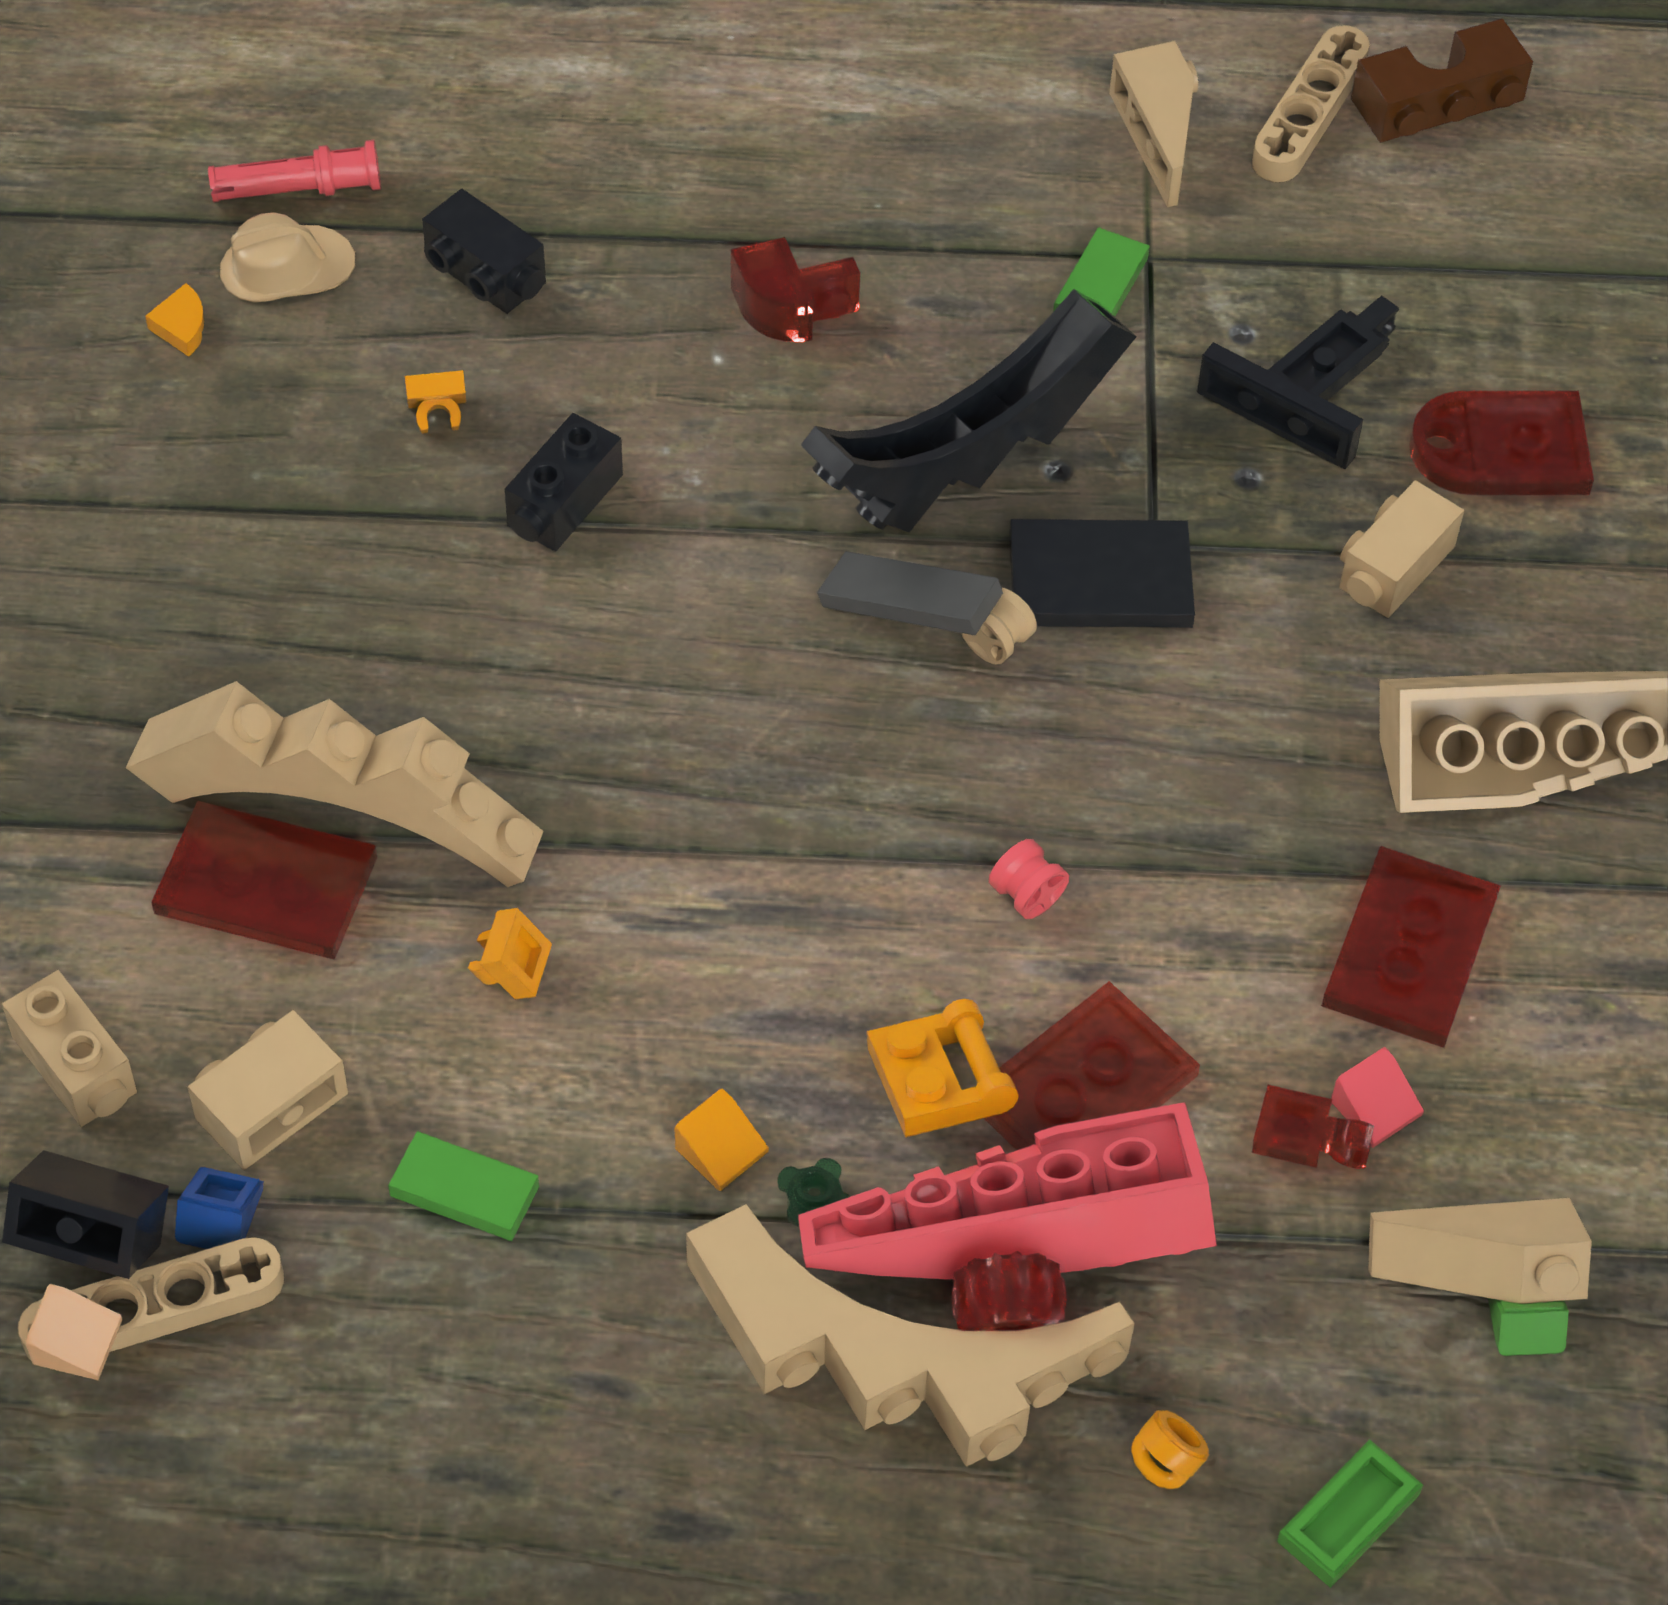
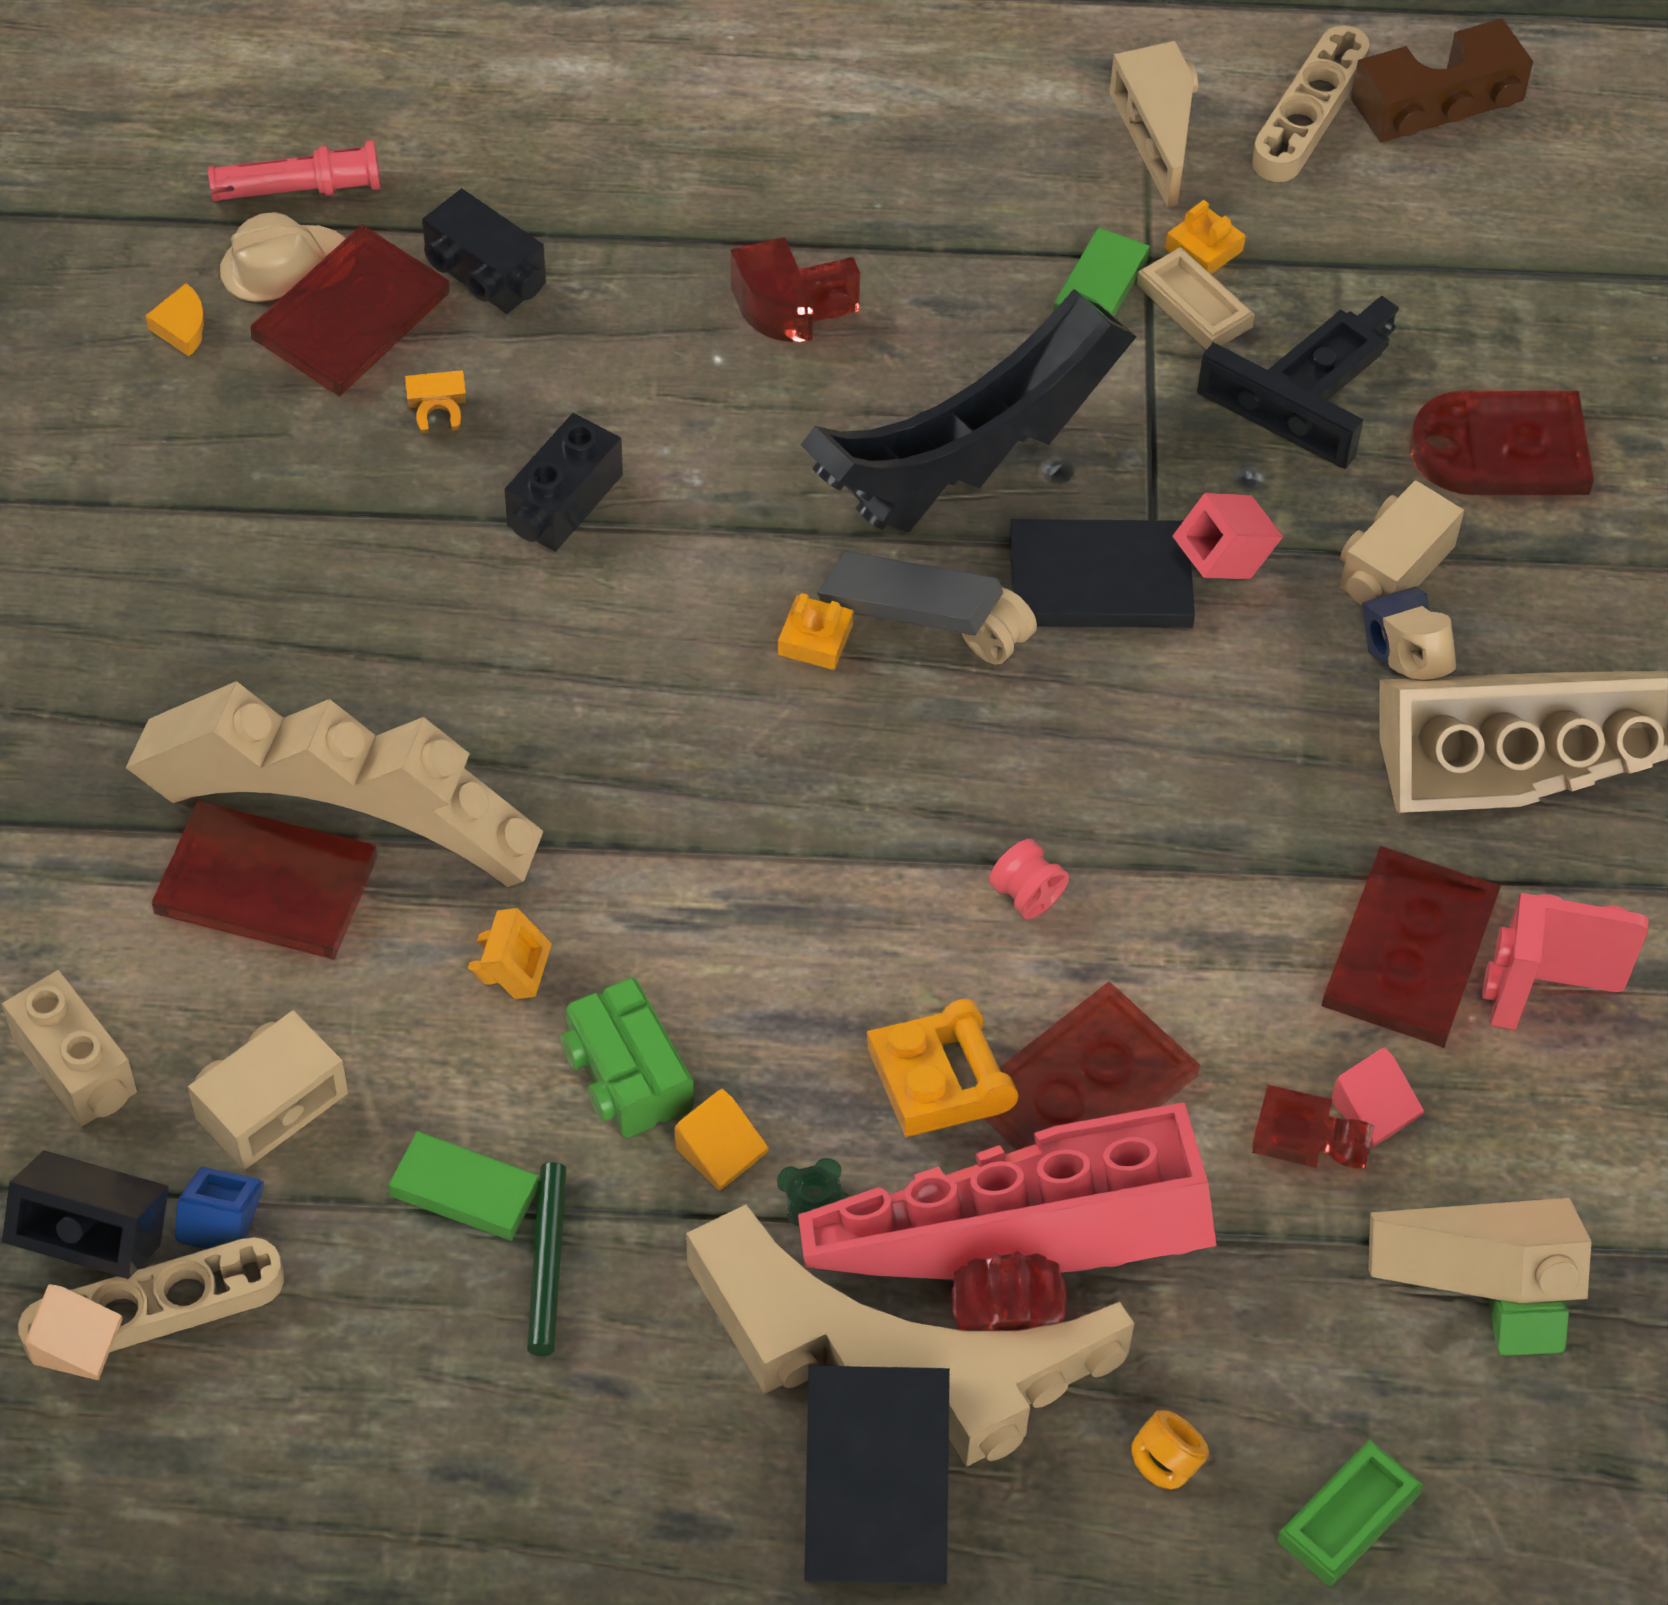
(350, 310): none -> clear red tile
(546, 1259): none -> dark green bar
(628, 1058): none -> bright green brick
(815, 632): none -> light orange tile
(877, 1475): none -> black tile
(1195, 299): none -> tan tile
(1206, 237): none -> light orange tile
(1227, 536): none -> coral brick
(1416, 639): none -> tan leg
(1561, 945): none -> coral bracket

